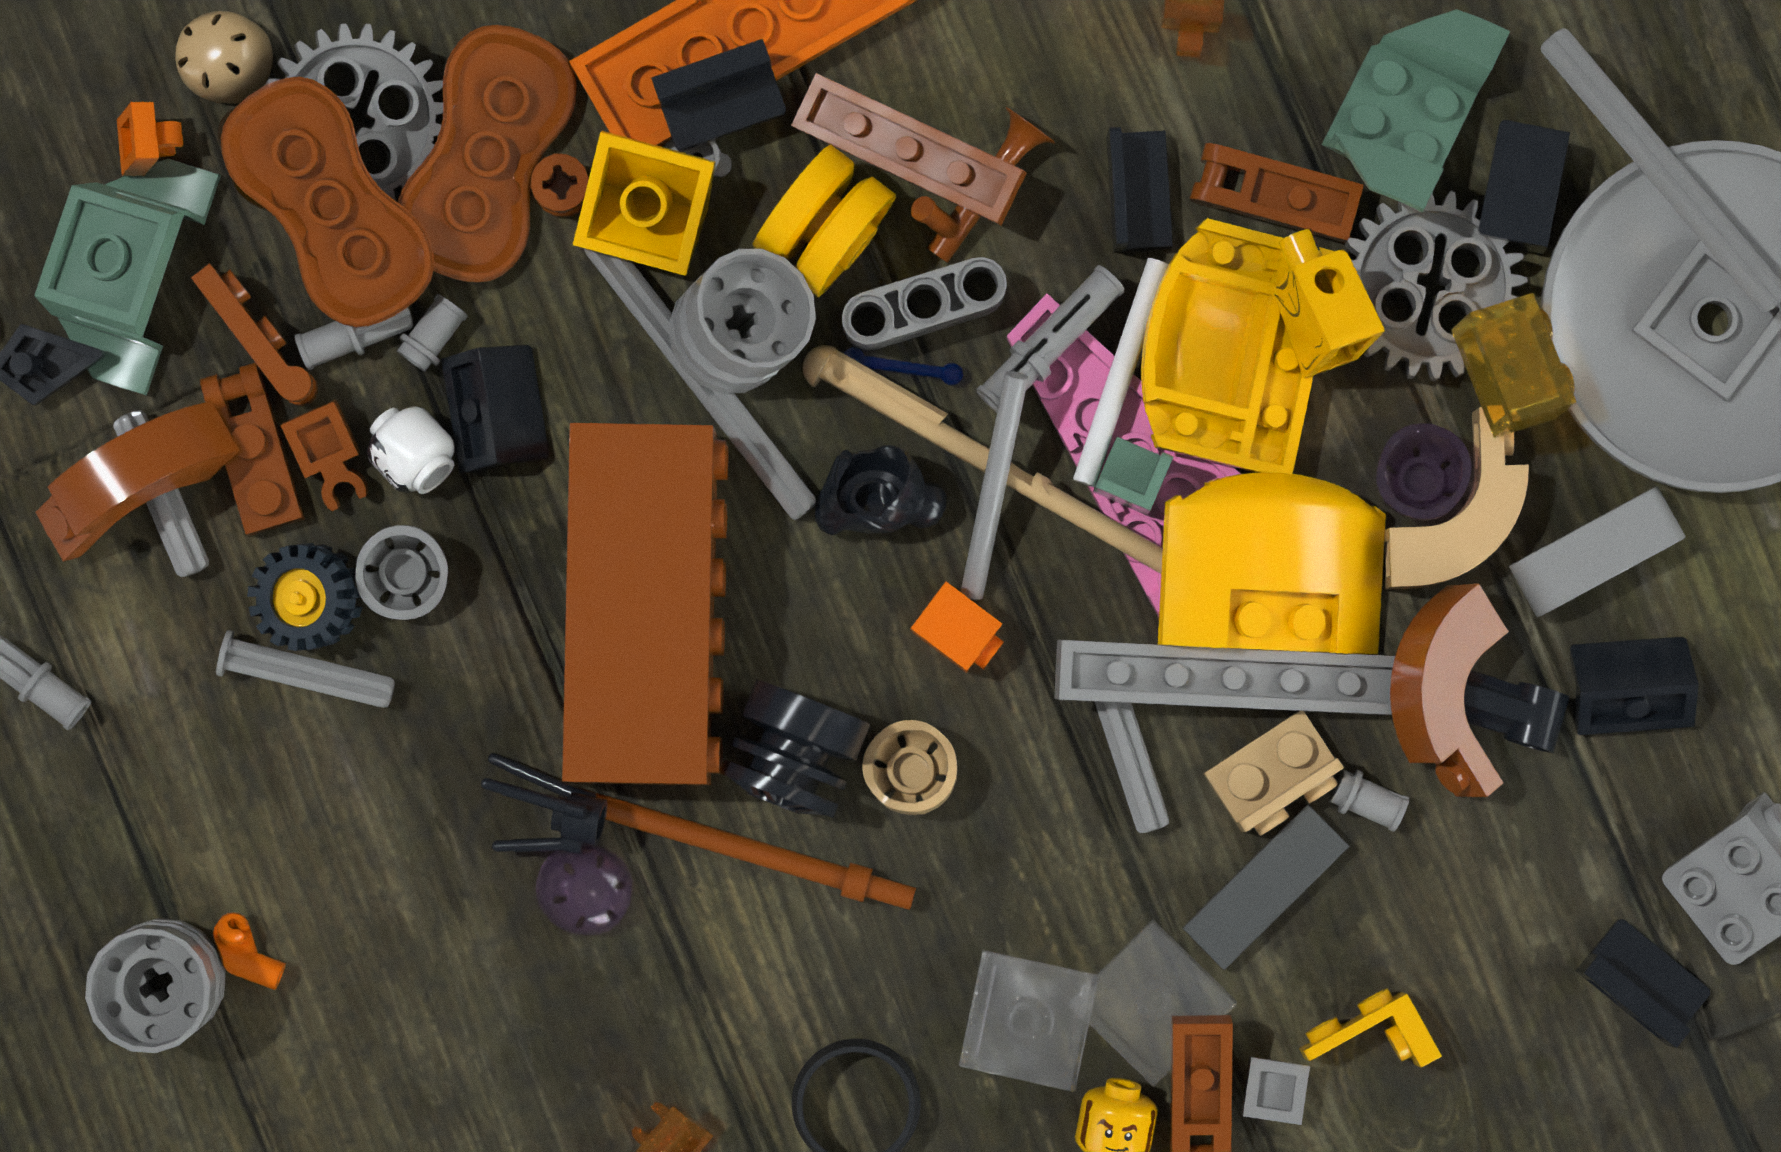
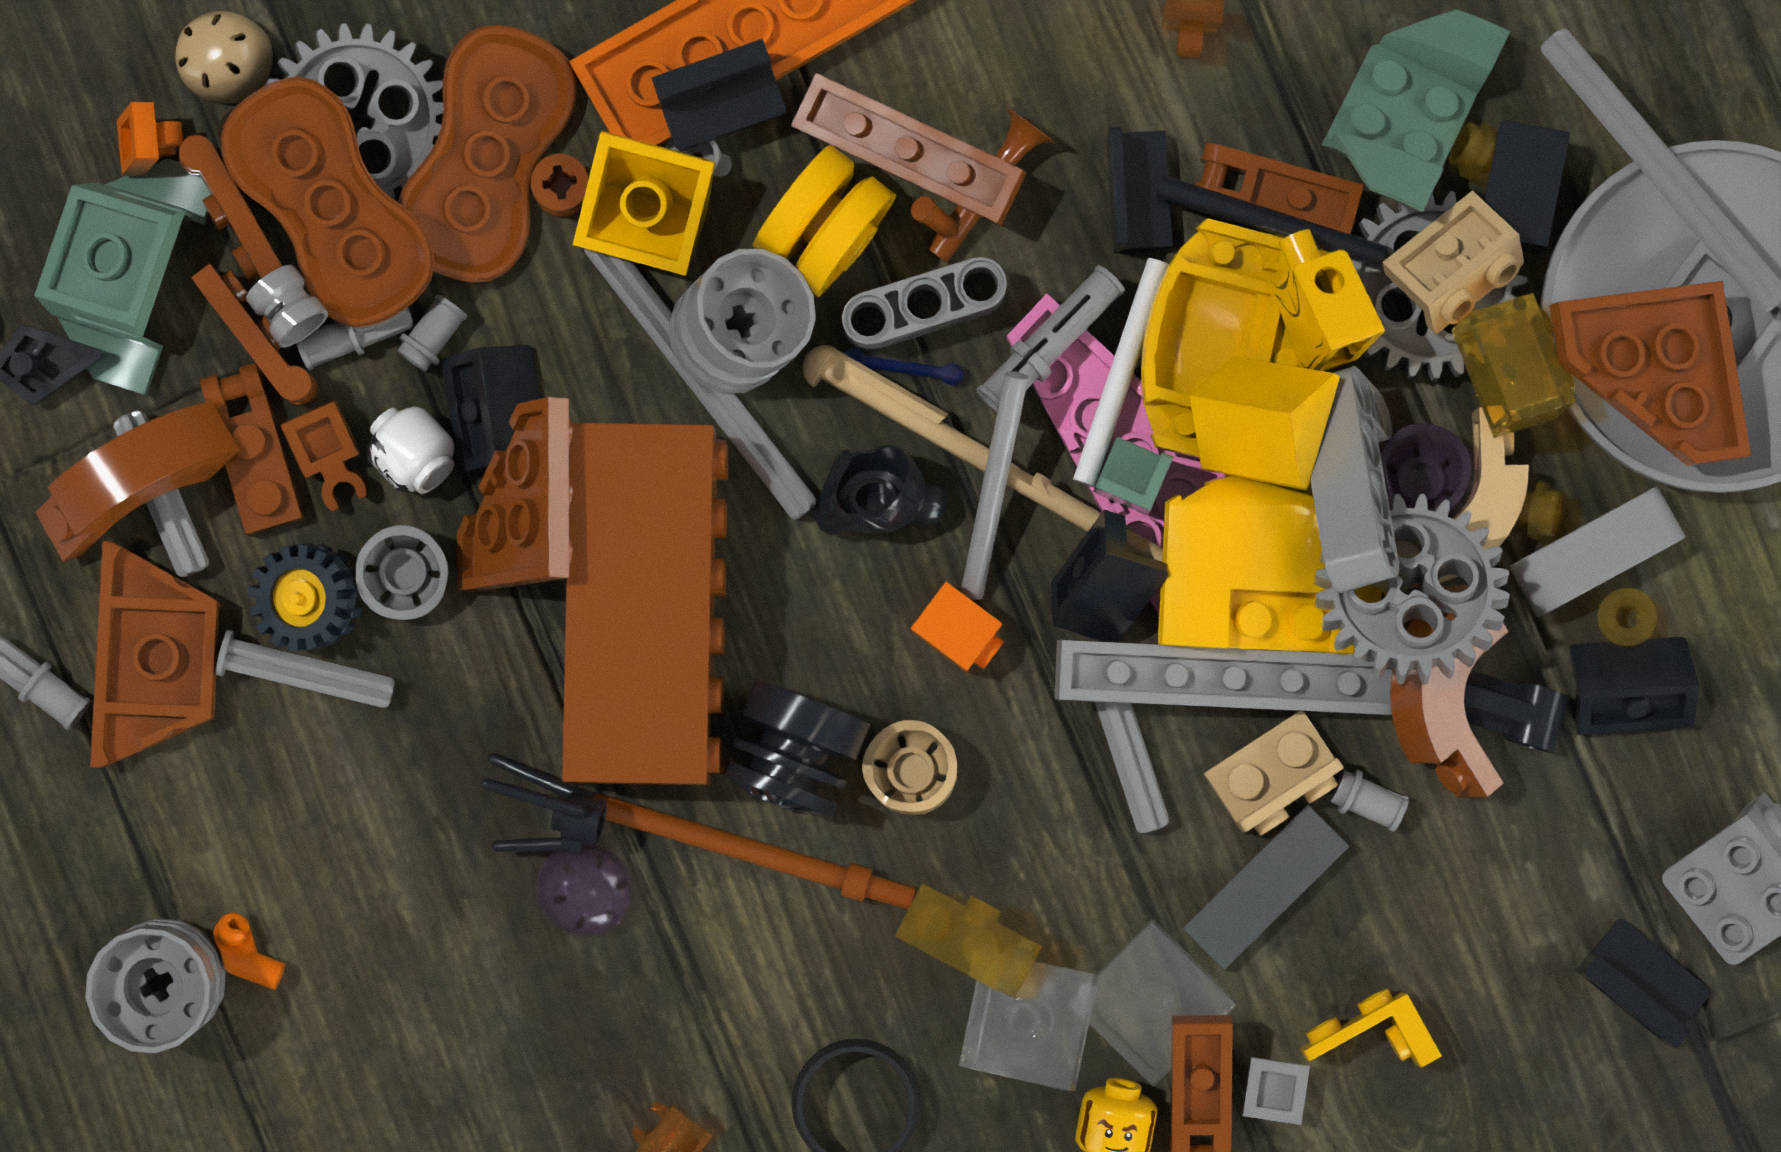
(150, 657): none -> dark orange wing
(228, 207): none -> dark orange plate
(287, 305): none -> light grey wheel
(524, 516): none -> dark orange plate
(969, 939): none -> clear yellow brick
(1103, 583): none -> black panel
(1262, 420): none -> yellow slope
(1268, 220): none -> black bar
(1352, 488): none -> light grey beam
(1444, 550): none -> light grey gear
(1456, 261): none -> tan bracket
(1473, 149): none -> clear yellow plate
(1541, 511): none -> clear yellow plate
(1642, 607): none -> clear yellow plate
(1661, 364): none -> dark orange plate

